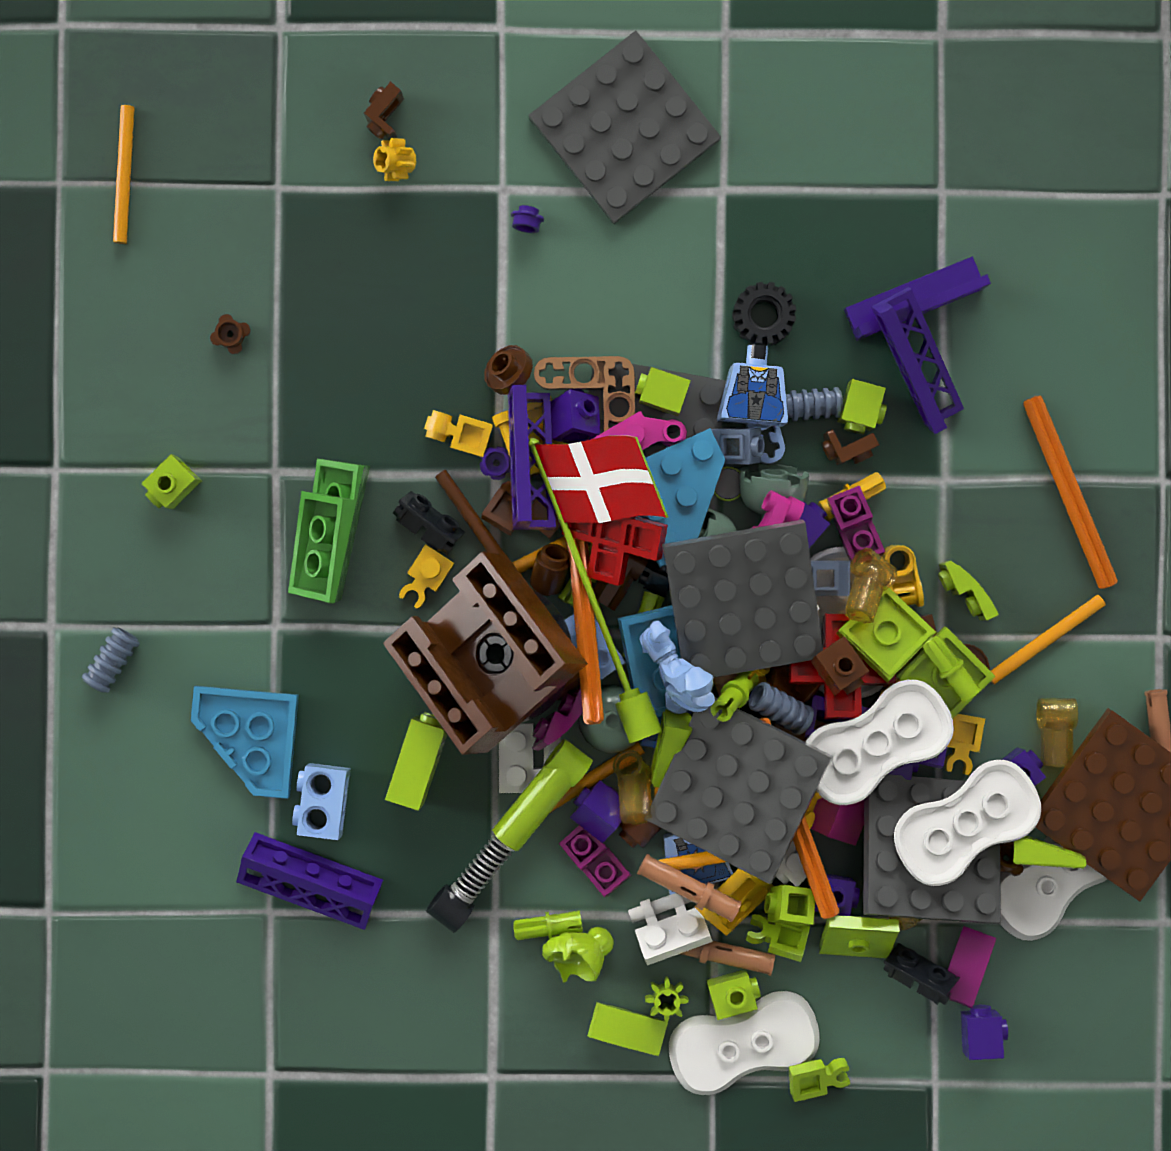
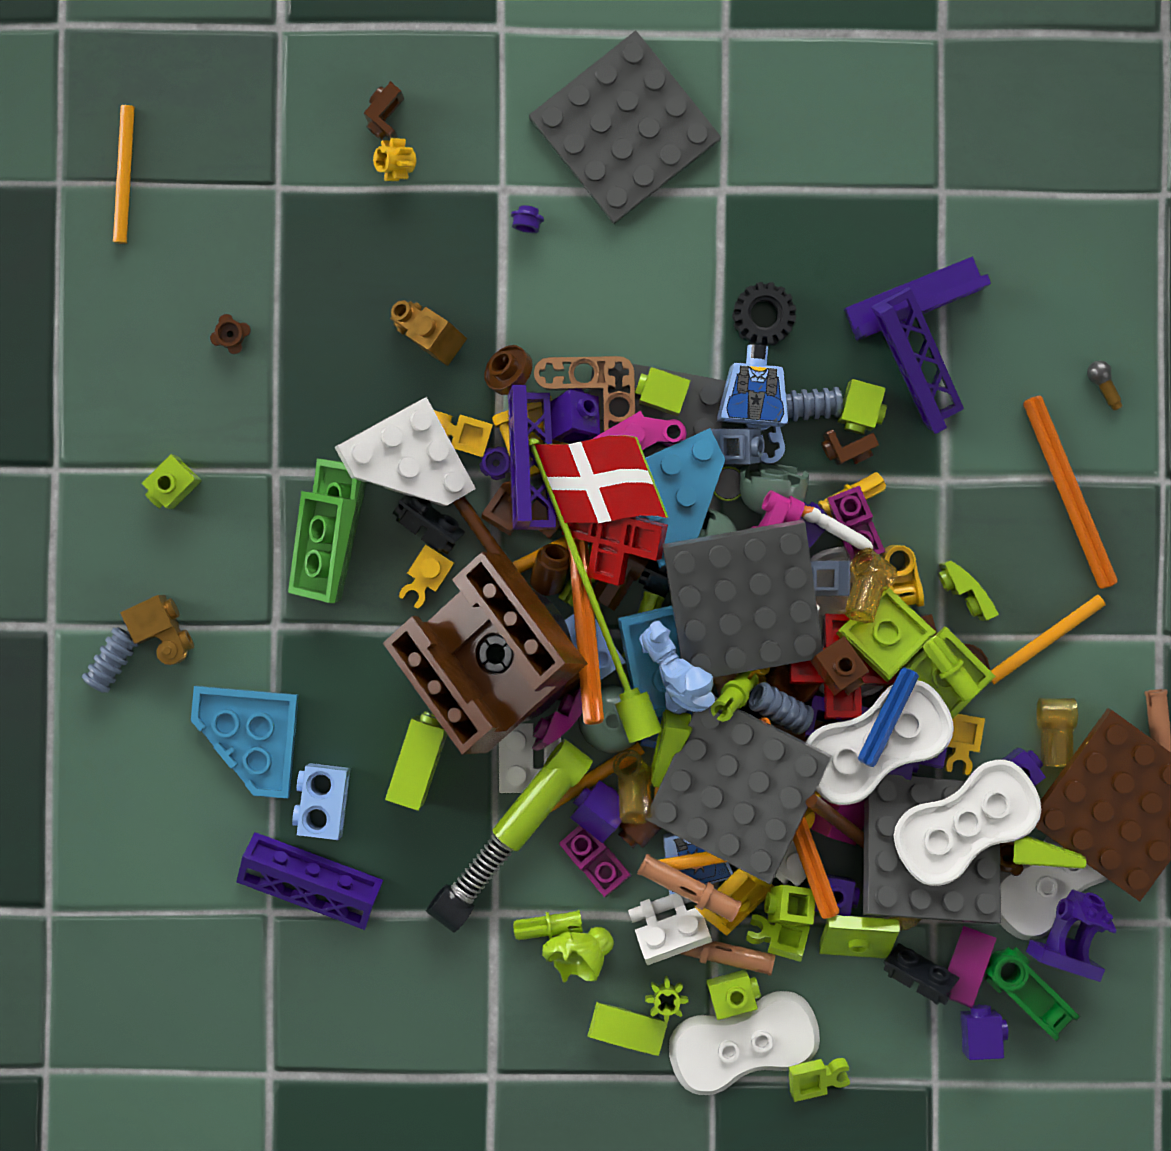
(158, 619): none -> pearl gold brick
(408, 456): none -> white plate
(427, 330): none -> pearl gold brick
(836, 528): none -> white piece
(836, 819): none -> reddish brown bar
(888, 717): none -> blue axle
(1029, 991): none -> green piece
(1071, 953): none -> dark purple tile
(1100, 374): none -> piece

